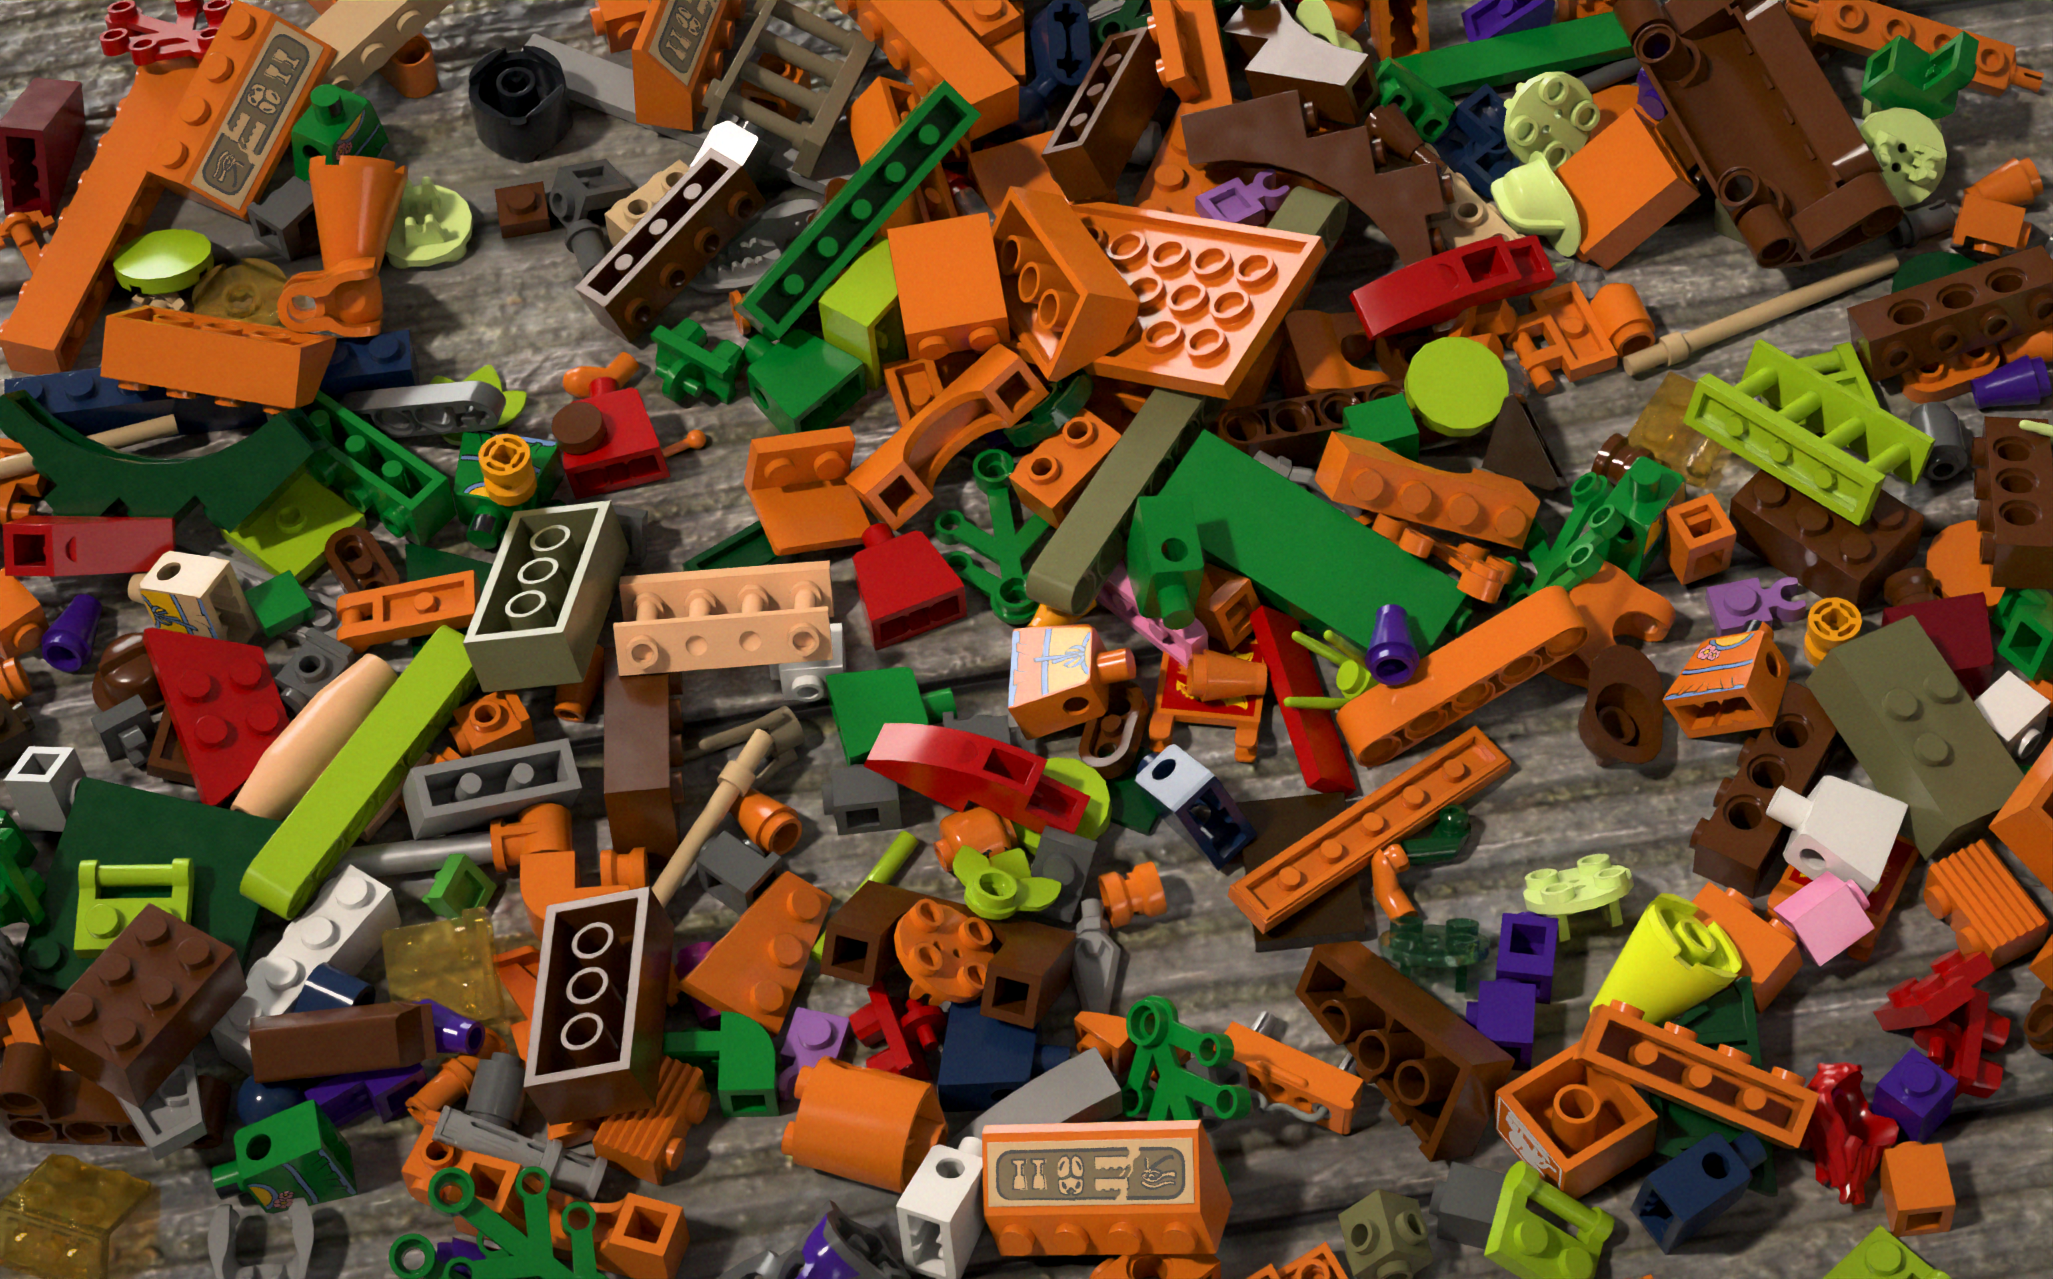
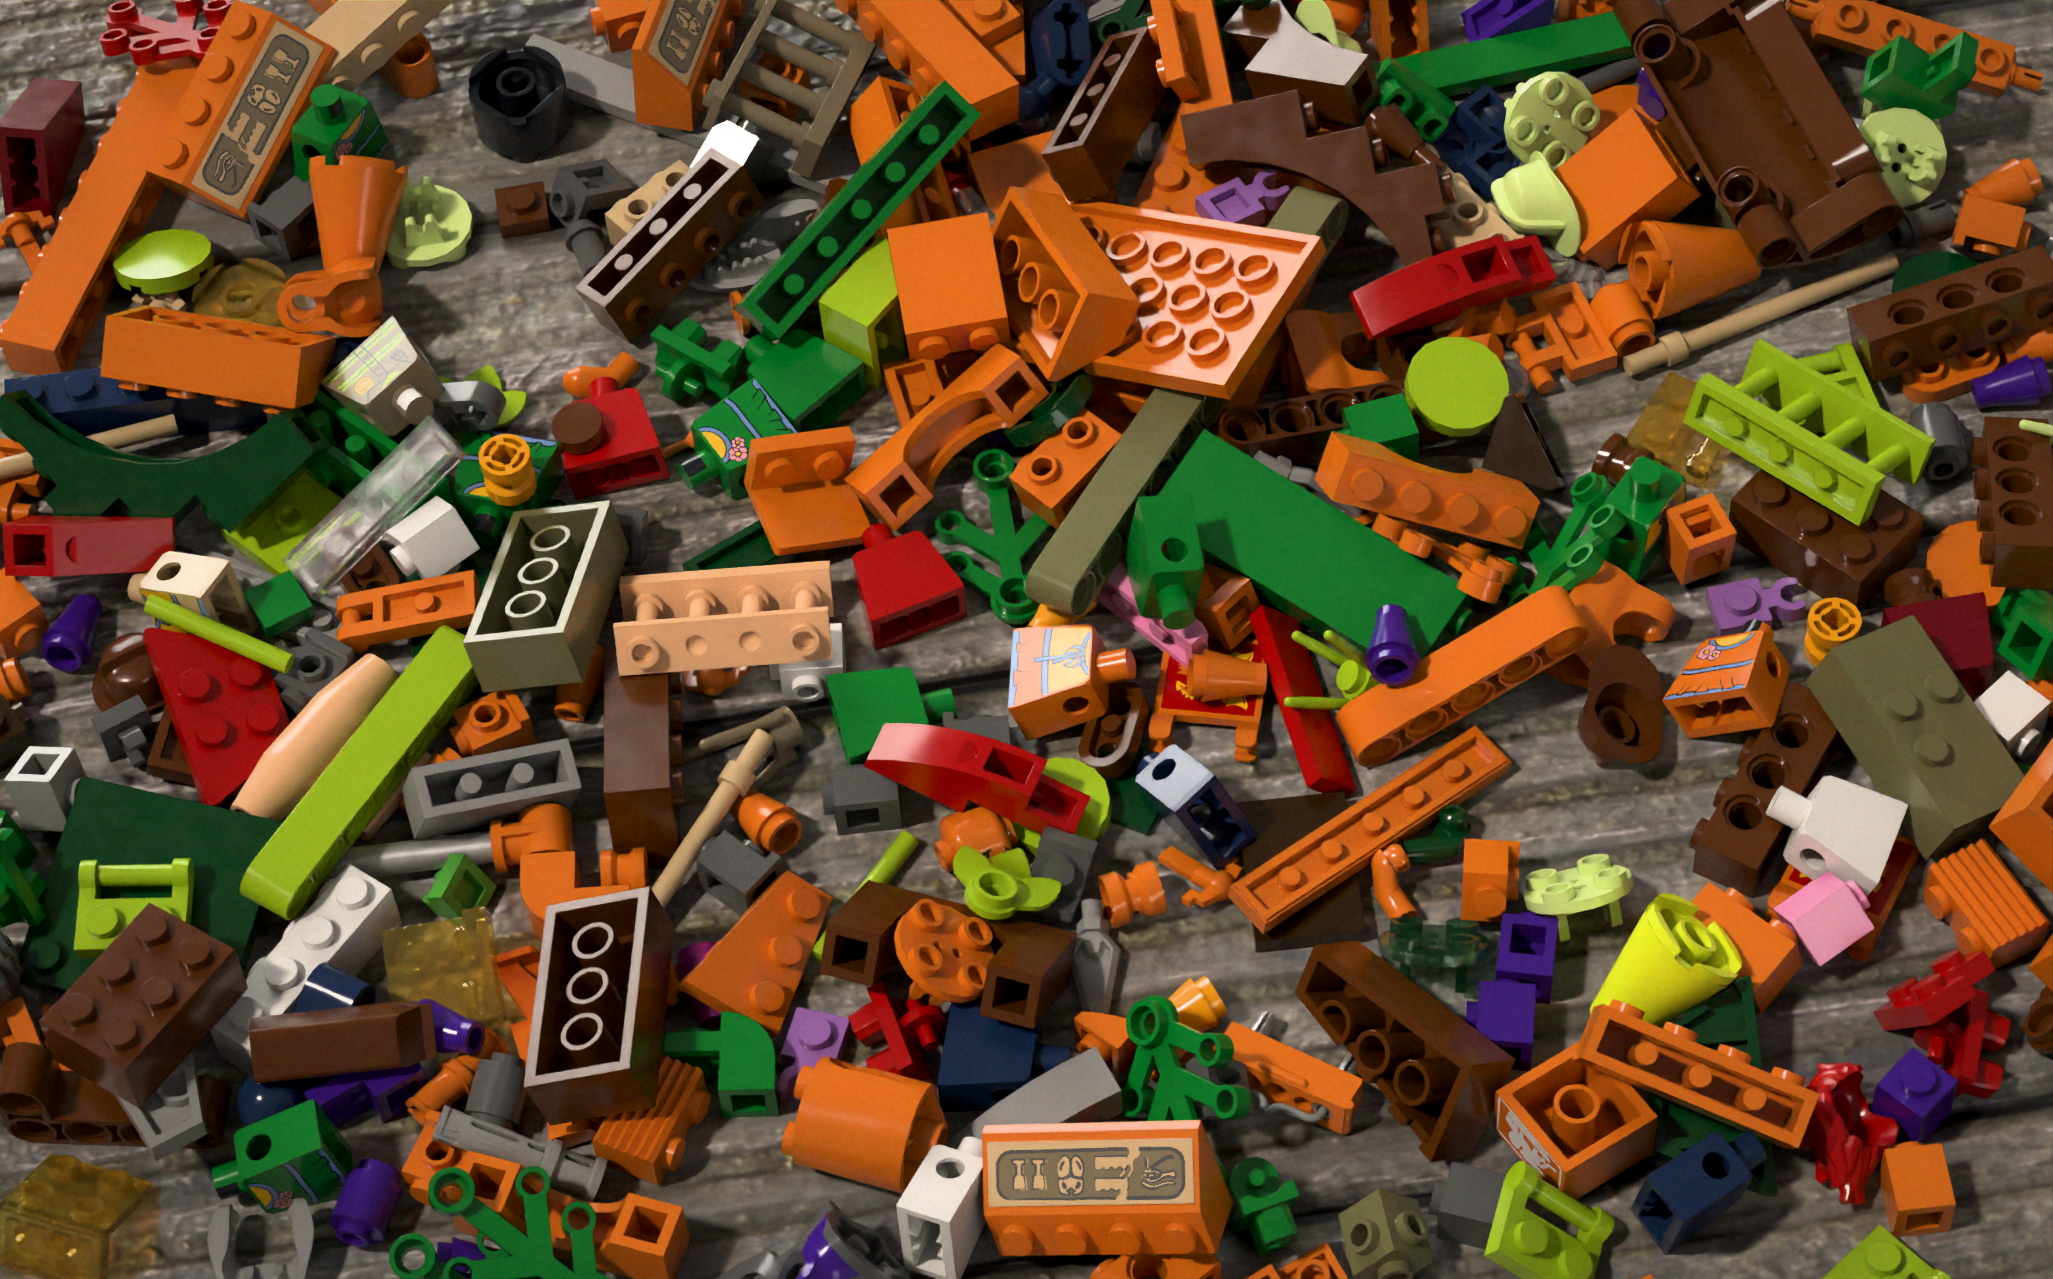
(219, 633): none -> lime bar
(366, 1203): none -> dark purple brick
(374, 507): none -> clear tile
(386, 381): none -> dark tan torso
(431, 541): none -> white brick
(713, 681): none -> orange piece
(725, 435): none -> green torso
(1198, 1004): none -> light orange cone
(1214, 883): none -> orange piece
(1262, 1206): none -> green hips
(1489, 878): none -> orange brick
(1683, 264): none -> orange cone

